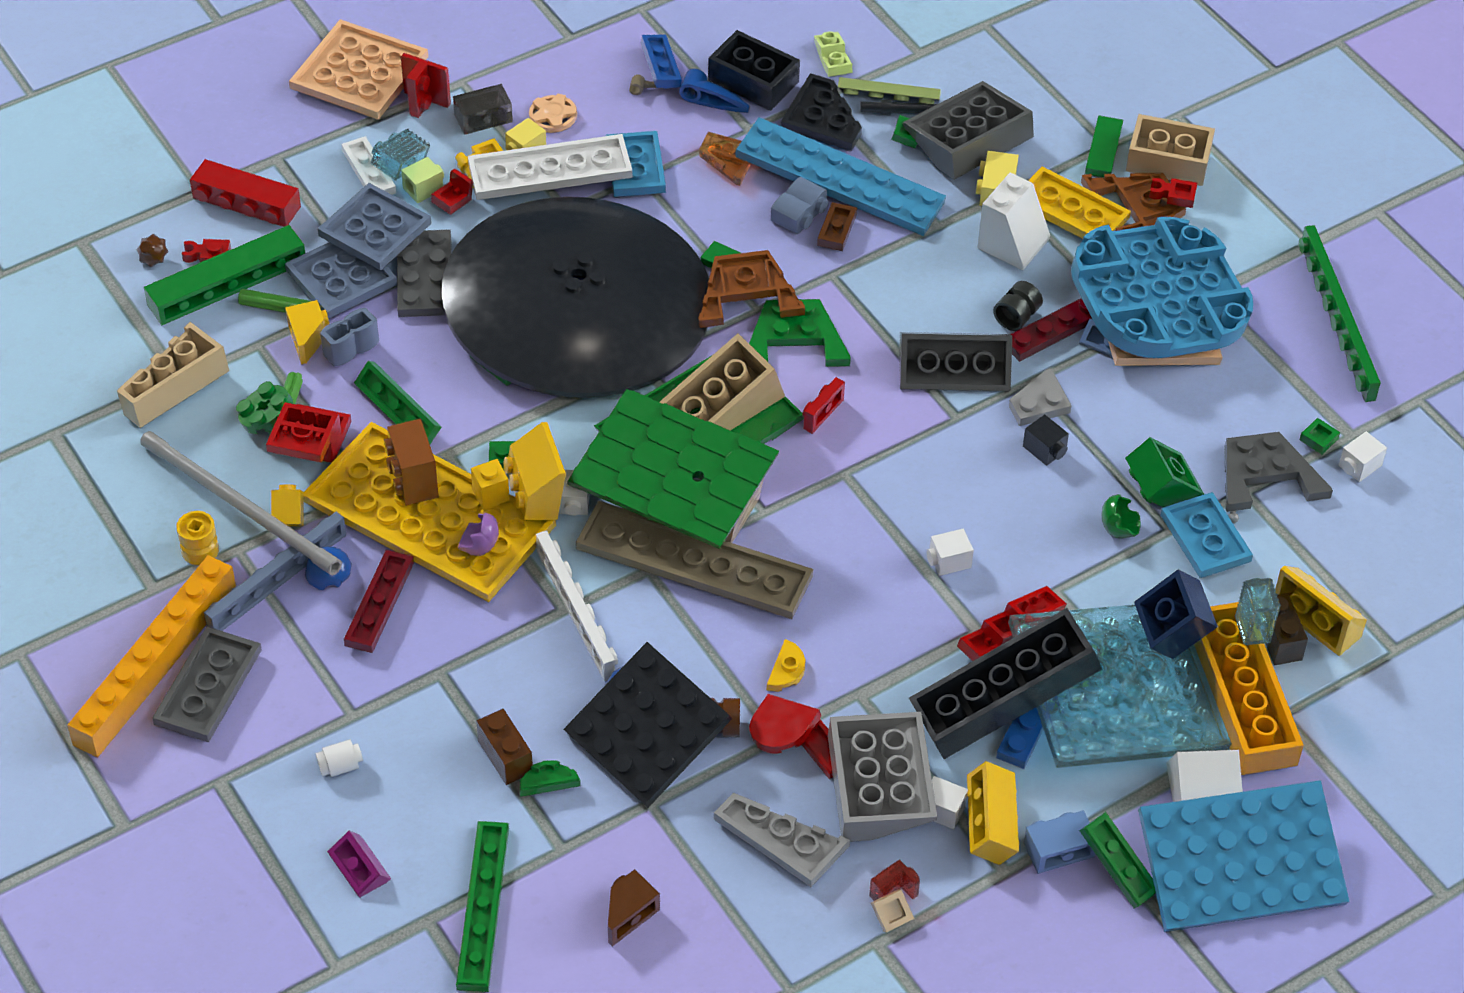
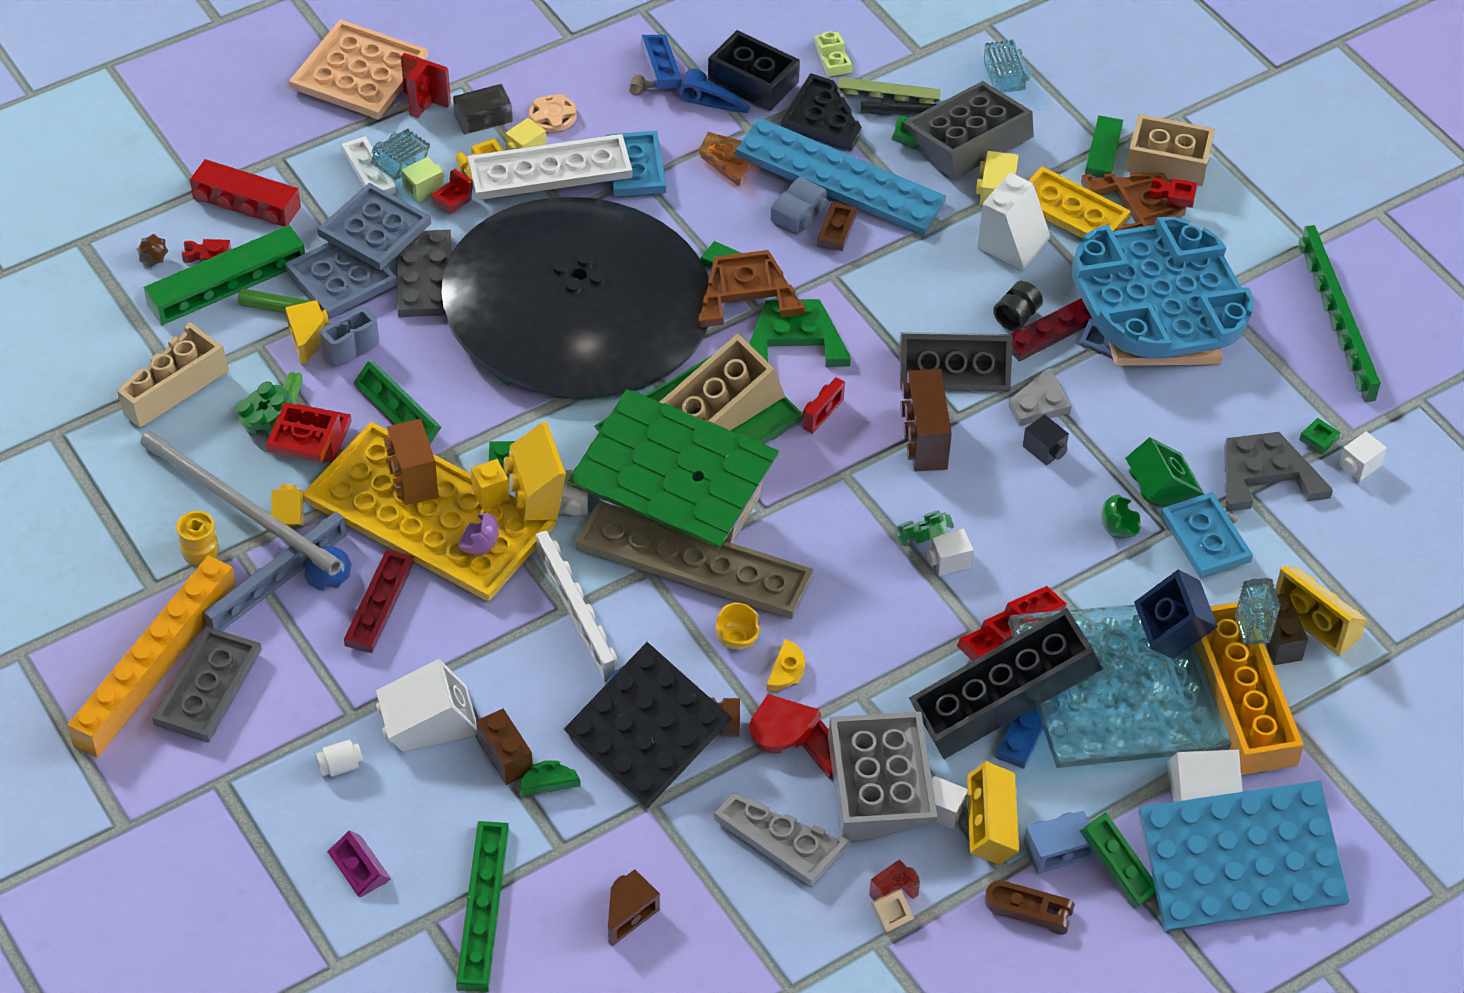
(426, 708): none -> white slope
(737, 626): none -> yellow hair
(926, 419): none -> reddish brown brick
(931, 527): none -> green plate
(1005, 66): none -> clear light blue brick
(1029, 905): none -> reddish brown plate

